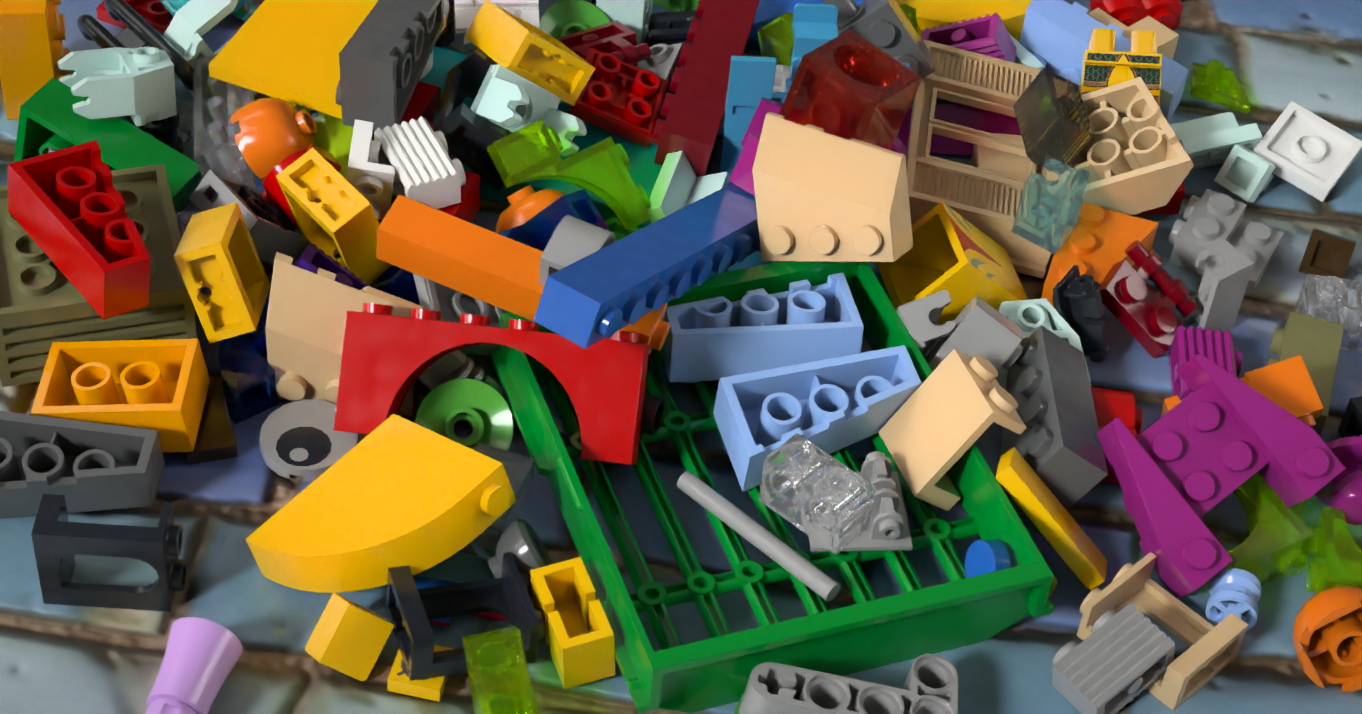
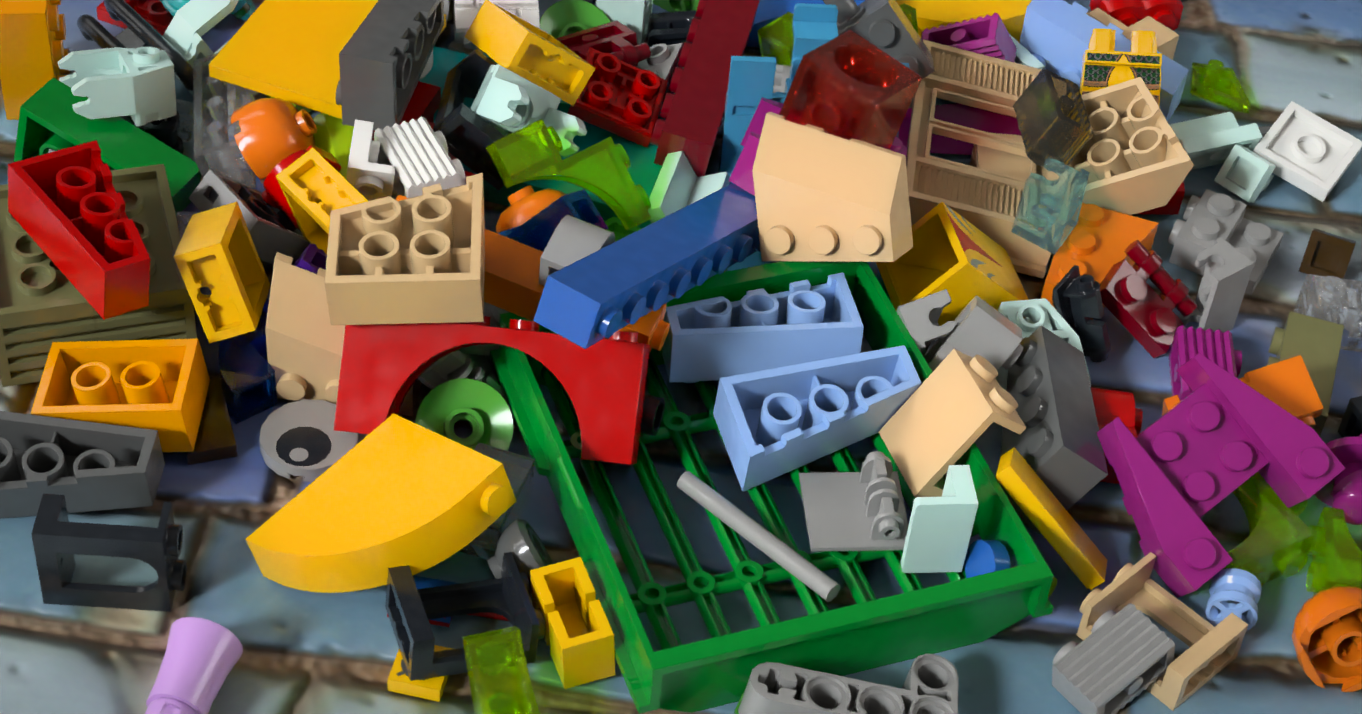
(349, 637): yellow panel -> none
(409, 258): none -> tan wedge
(816, 493): clear brick -> none
(941, 526): none -> light aqua panel

